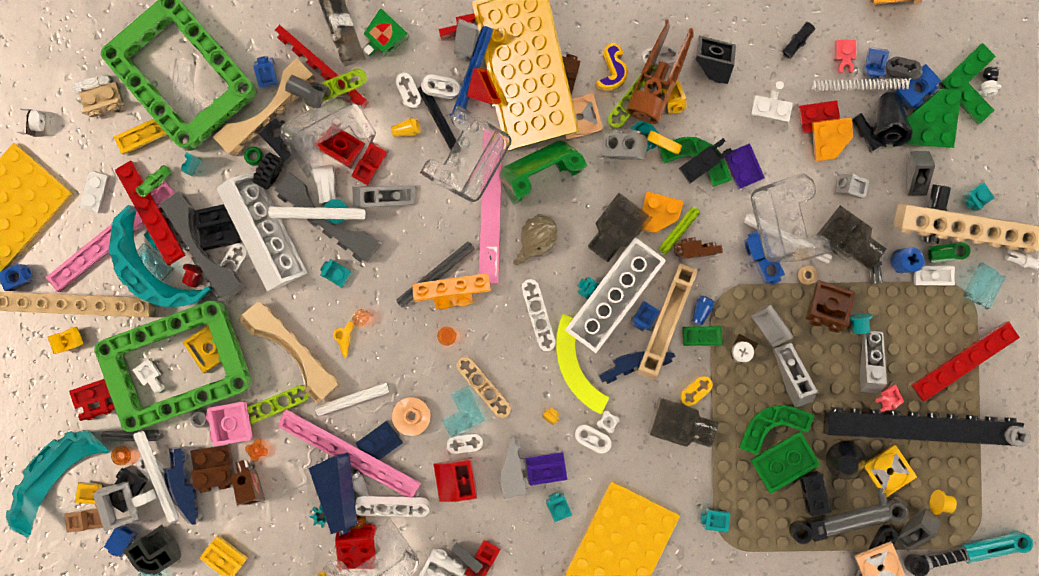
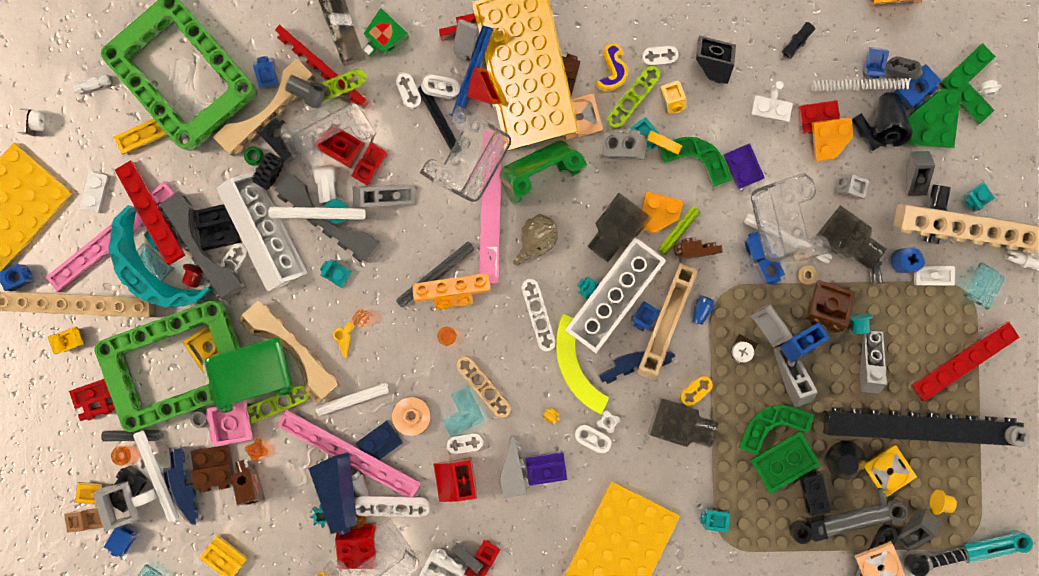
(43, 473): teal windscreen -> none
(101, 99): tan bracket -> none
(148, 374): white plate -> none
(153, 181): bright green pin -> none
(153, 552): pearl dark grey brick -> none
(191, 164): teal tile -> none
(247, 374): none -> green windscreen
(406, 128): yellow cone -> none
(558, 506): teal bracket -> none
(648, 105): dark orange piece -> none
(702, 336): green plate -> none
(703, 162): black hinge -> none
(805, 342): none -> blue brick
(845, 51): coral plate -> none
(890, 398): coral plate -> none
(947, 252): green piece -> none
(991, 73): black hinge -> none

